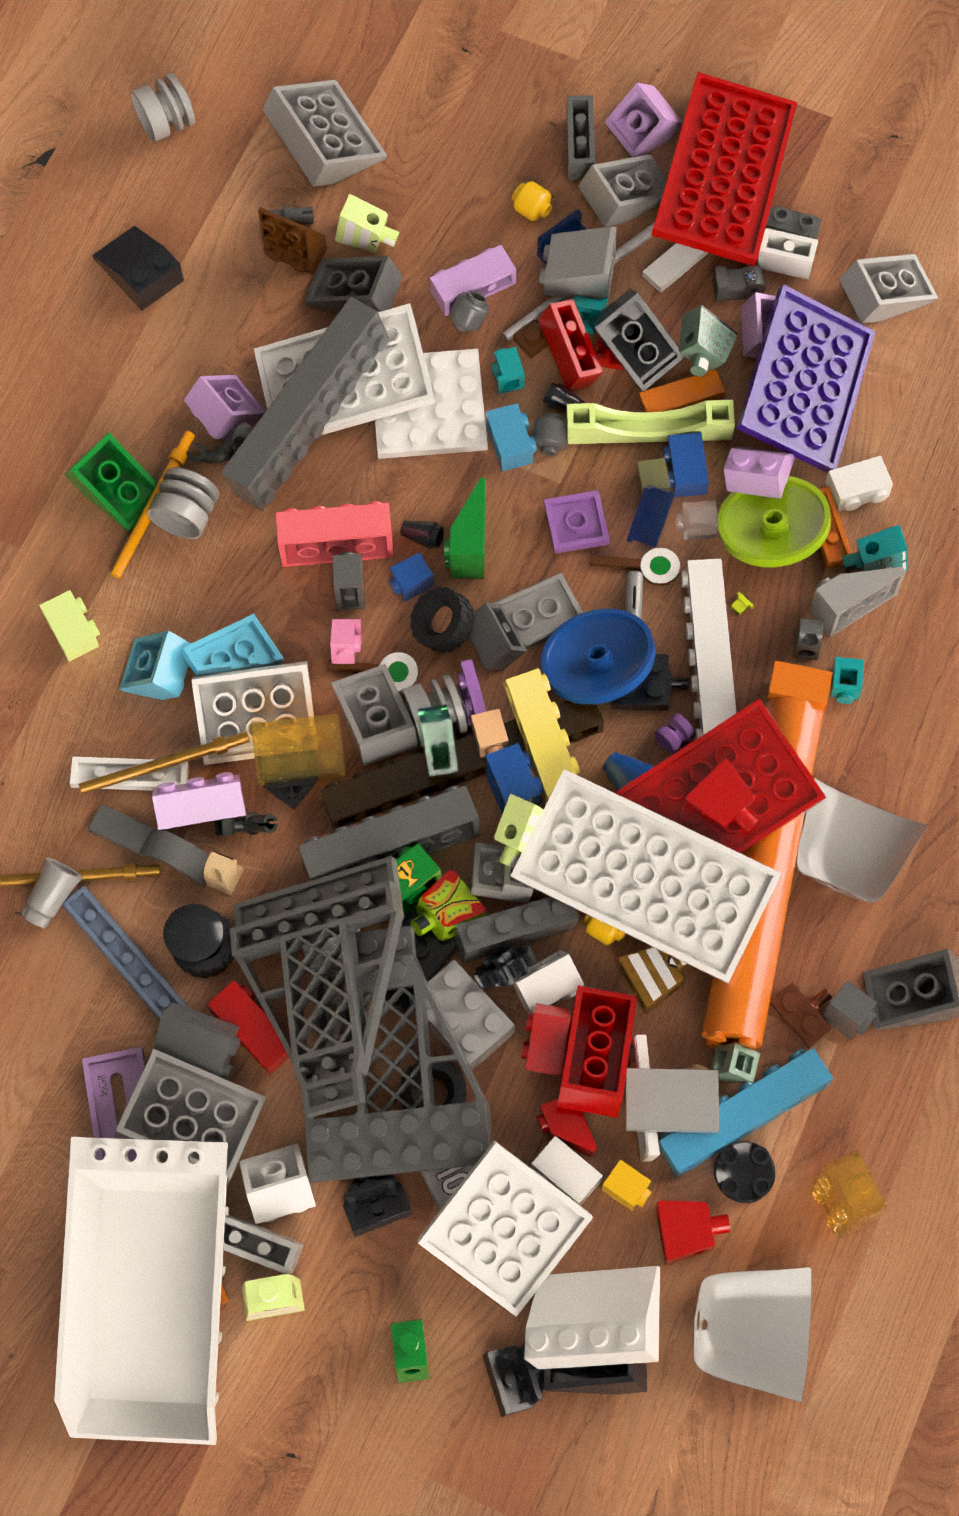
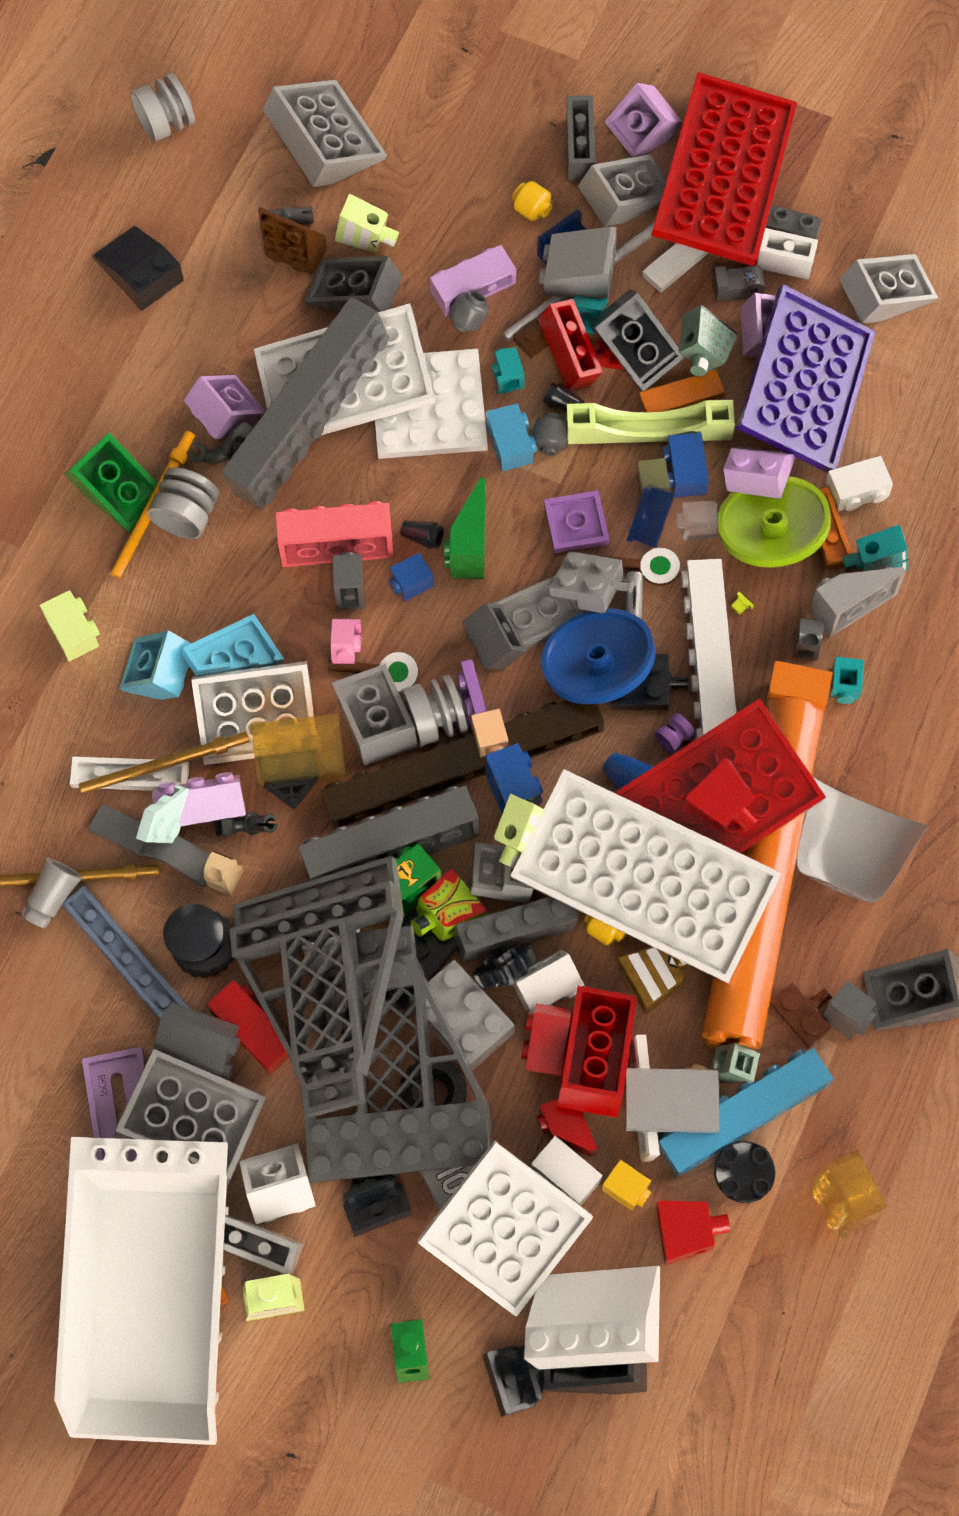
(162, 819): none -> light aqua wing
(426, 609): black tyre -> none
(437, 740): clear green brick -> none
(540, 729): light yellow brick -> none
(590, 581): none -> light grey plate
(756, 1329): light grey piece -> none

